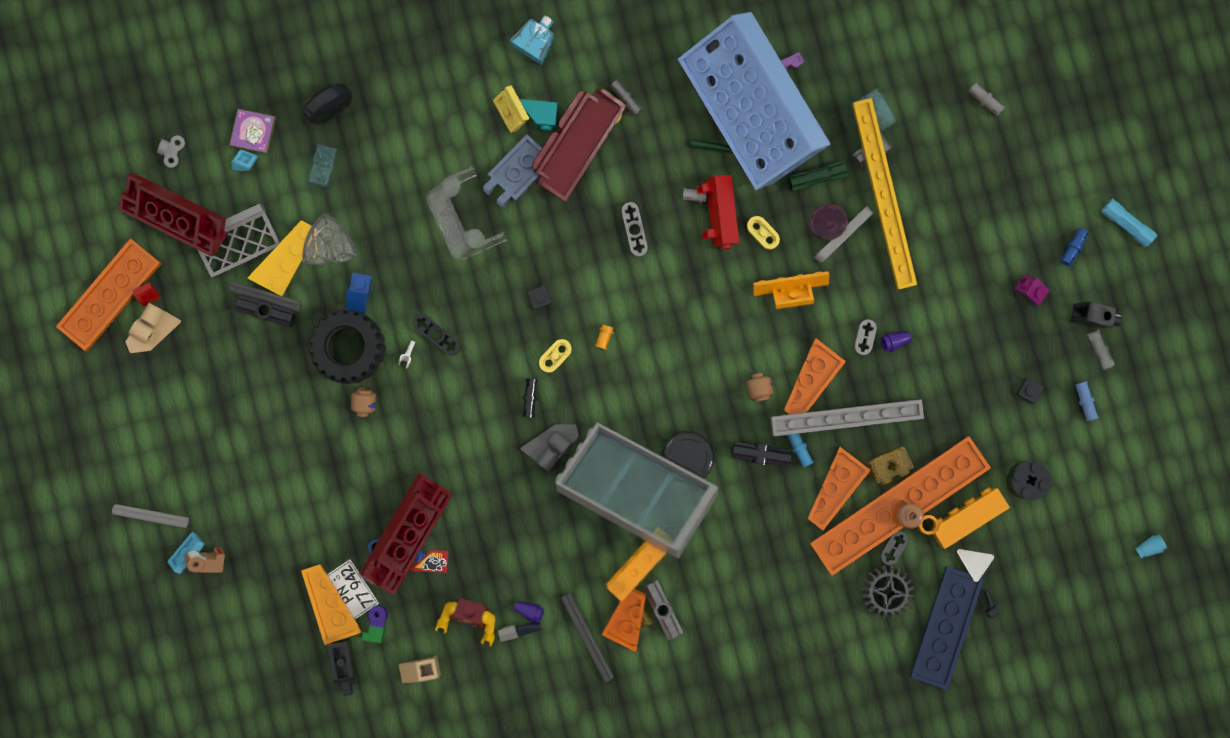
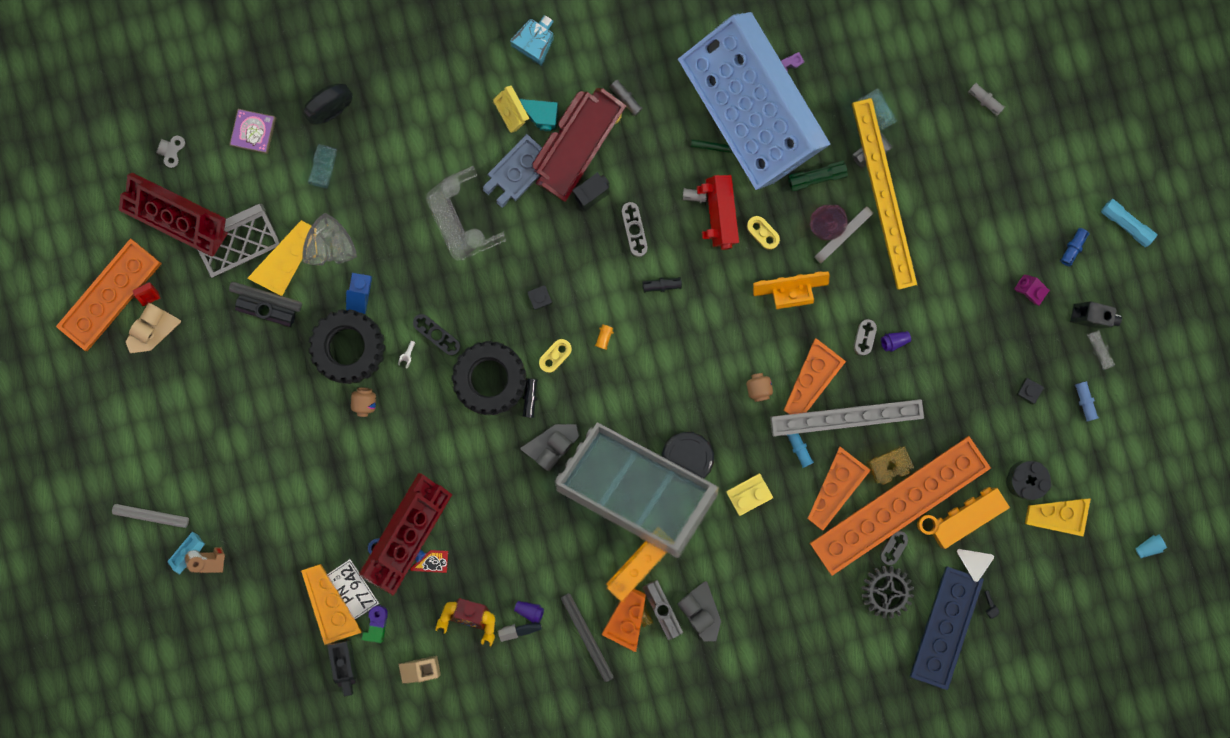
(243, 161): medium azure slope -> none
(463, 372): none -> black tyre
(591, 191): none -> black hips
(662, 284): none -> black pin
(702, 612): none -> dark grey panel
(749, 494): none -> light yellow plate
(761, 454): black piece -> none
(916, 517): medium nougat head -> none
(1060, 516): none -> yellow wing

